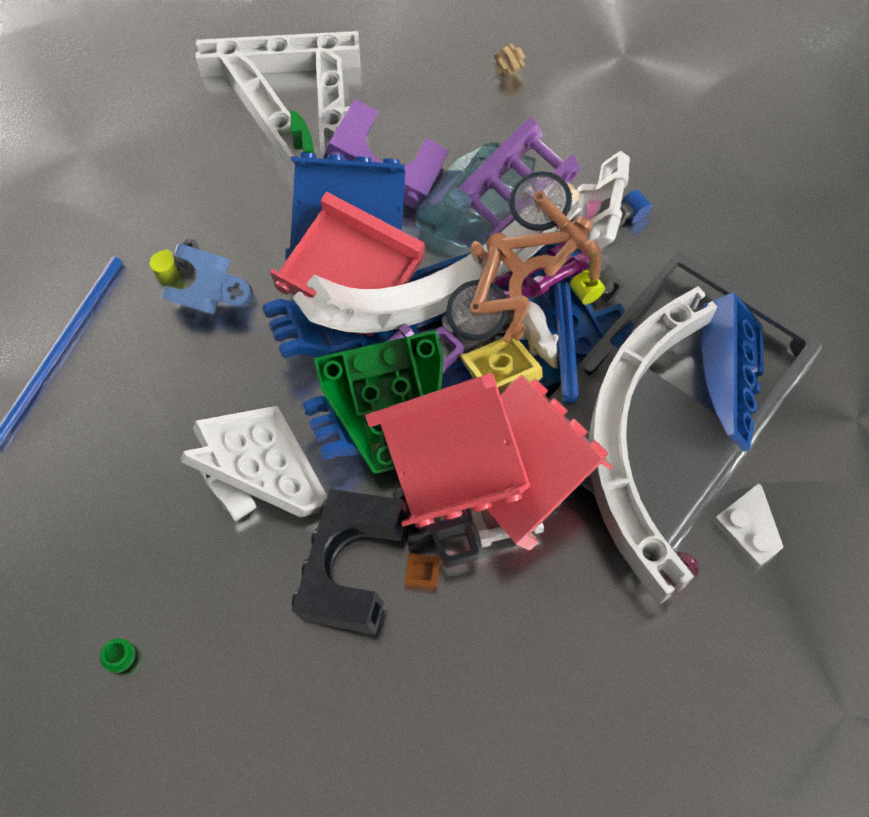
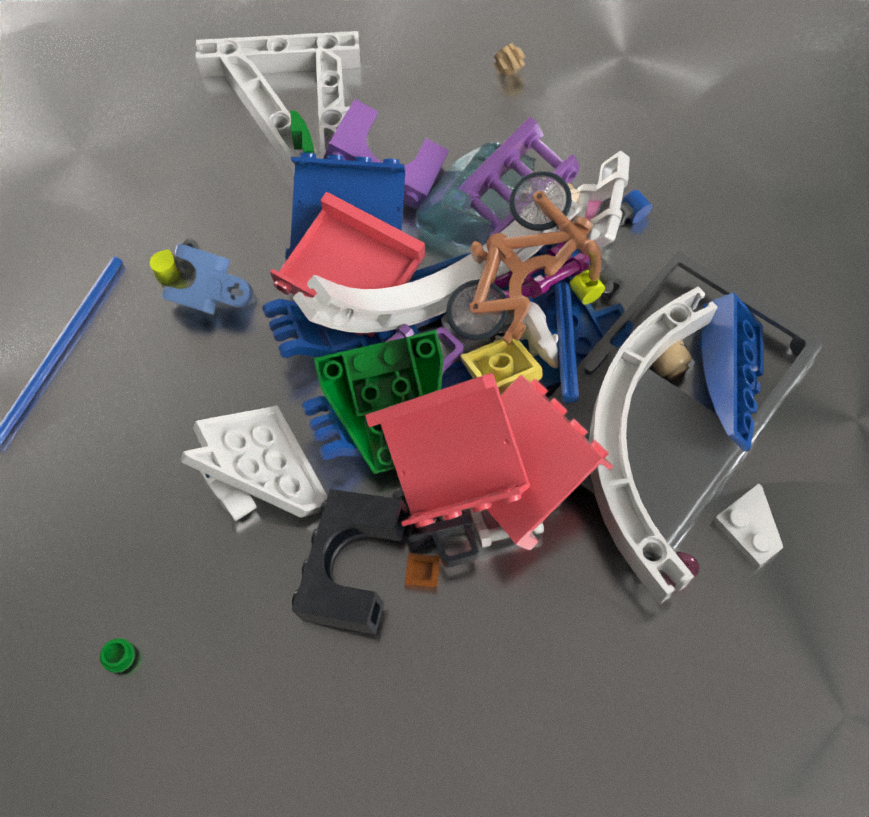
(673, 361): none -> tan head

